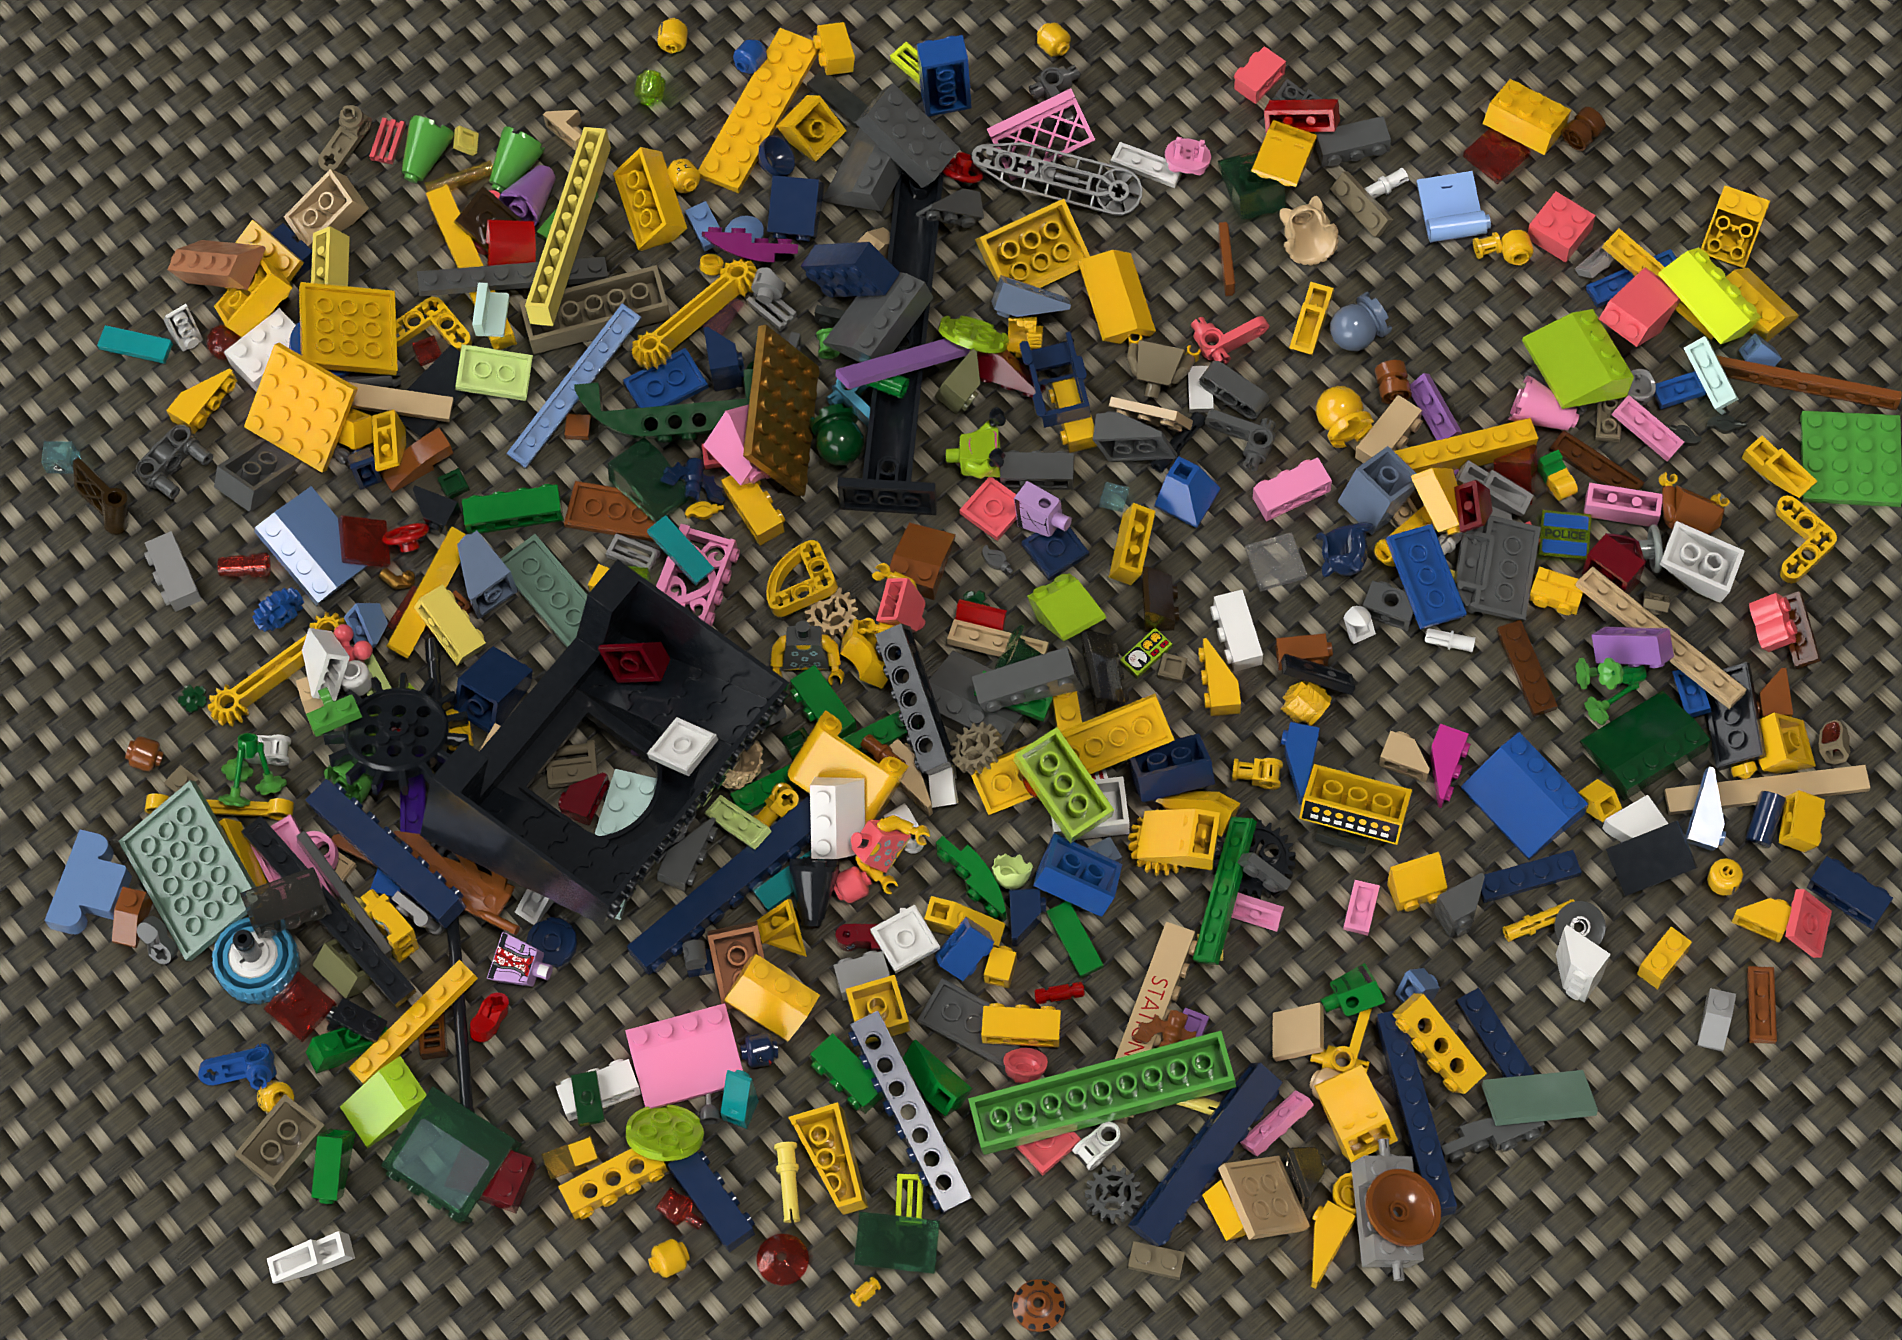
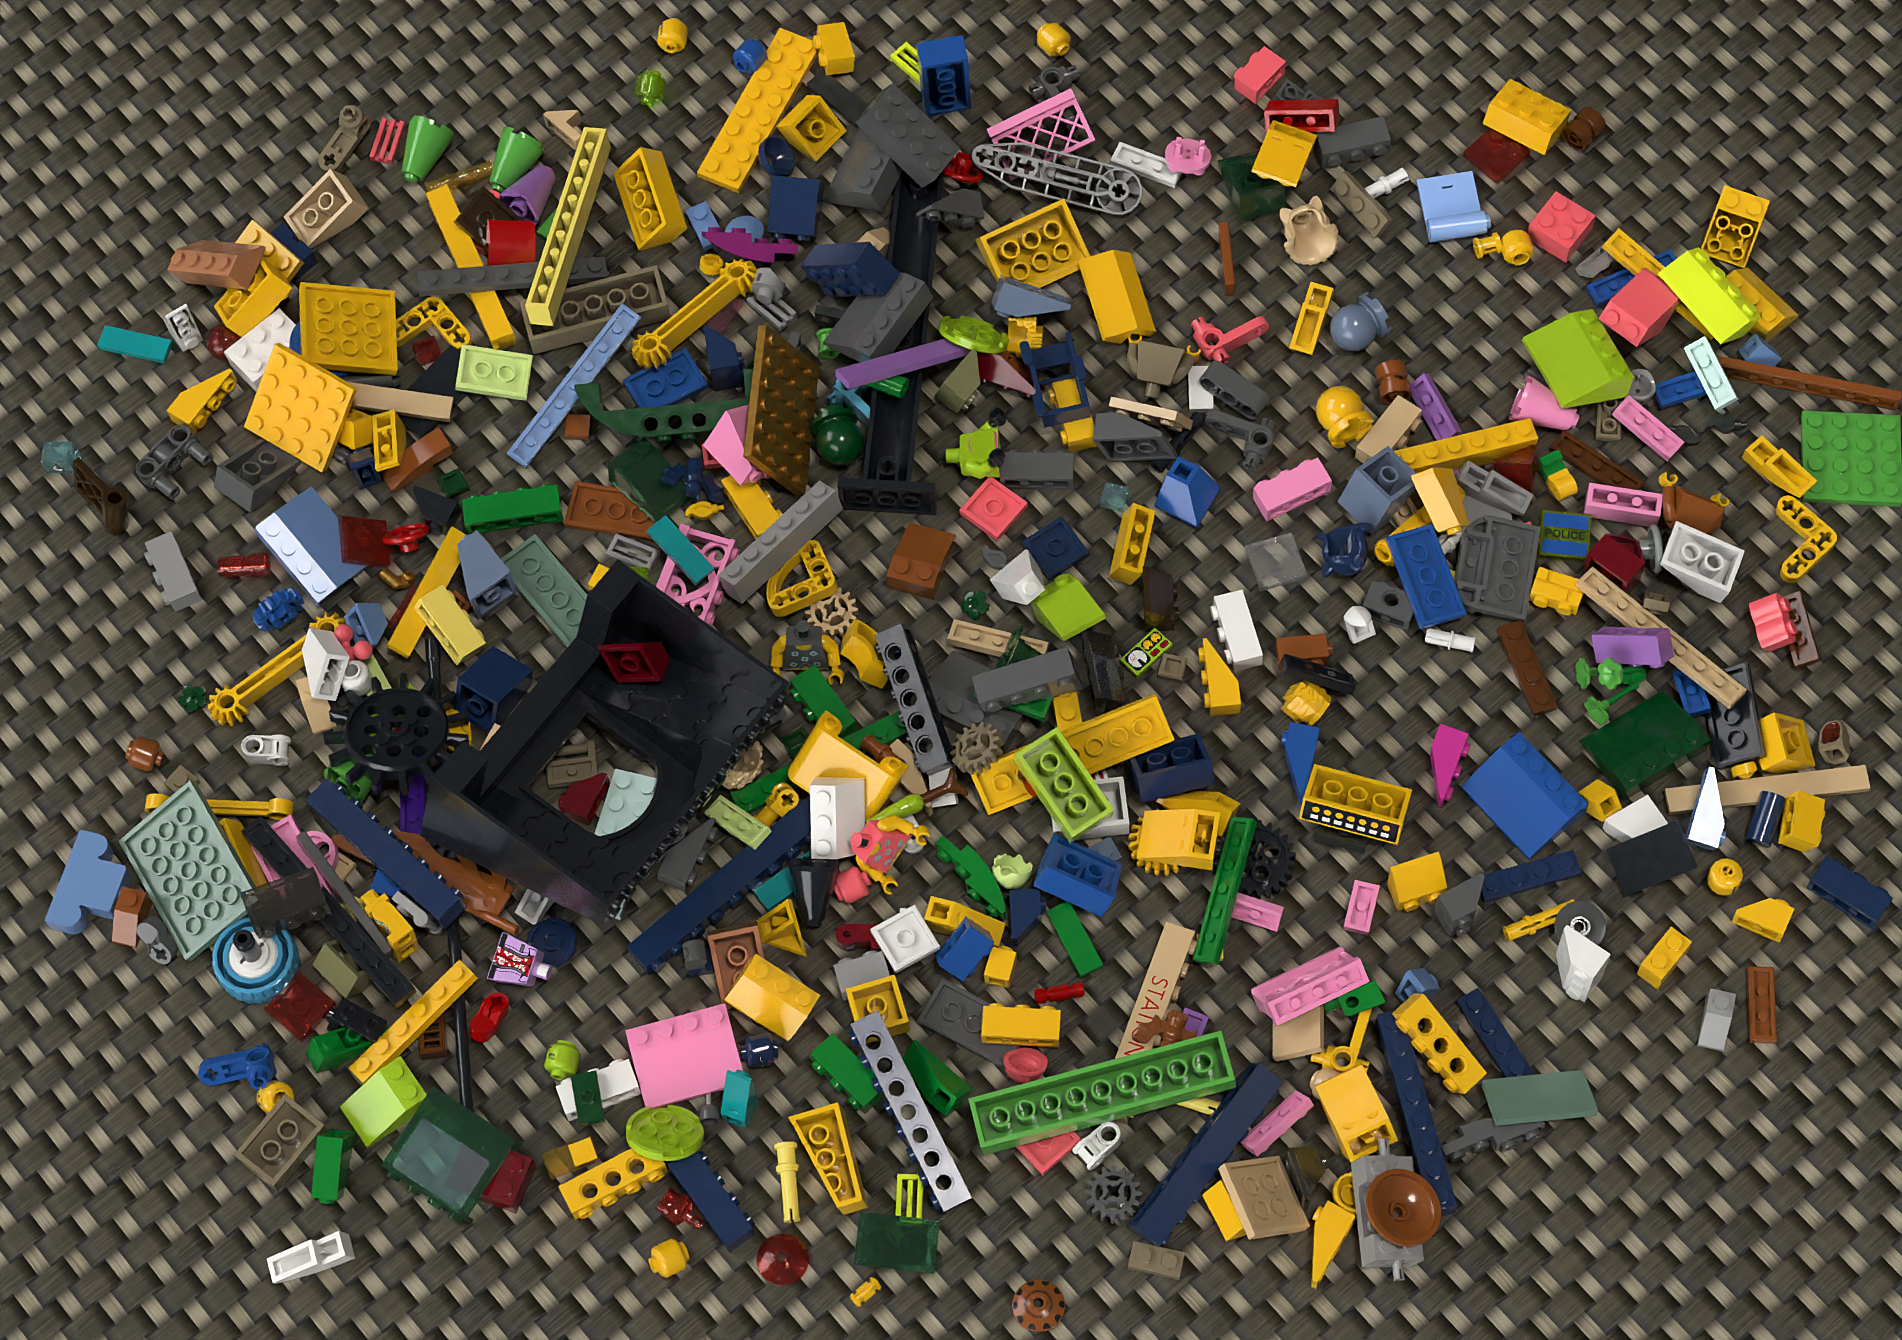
(239, 771): plant -> none
(330, 257): light yellow brick -> none
(332, 713): bright green plate -> none
(465, 140): light yellow tile -> none
(490, 312): light aqua panel -> none
(562, 1060): none -> lime head
(682, 746): white tile -> none
(683, 175): yellow head -> none
(780, 542): none -> light grey brick
(899, 603): coral torso -> none
(914, 802): none -> piece
(981, 614): red tile -> none
(1020, 579): none -> white slope
(1039, 511): lavender torso -> none
(1257, 867): dark grey plate -> none
(1259, 772): yellow connector -> none
(1309, 985): none -> bright pink fence
(1404, 756): tan slope -> none
(1473, 505): dark red slope -> none
(1776, 696): dark orange slope -> none
(1808, 923): coral plate -> none

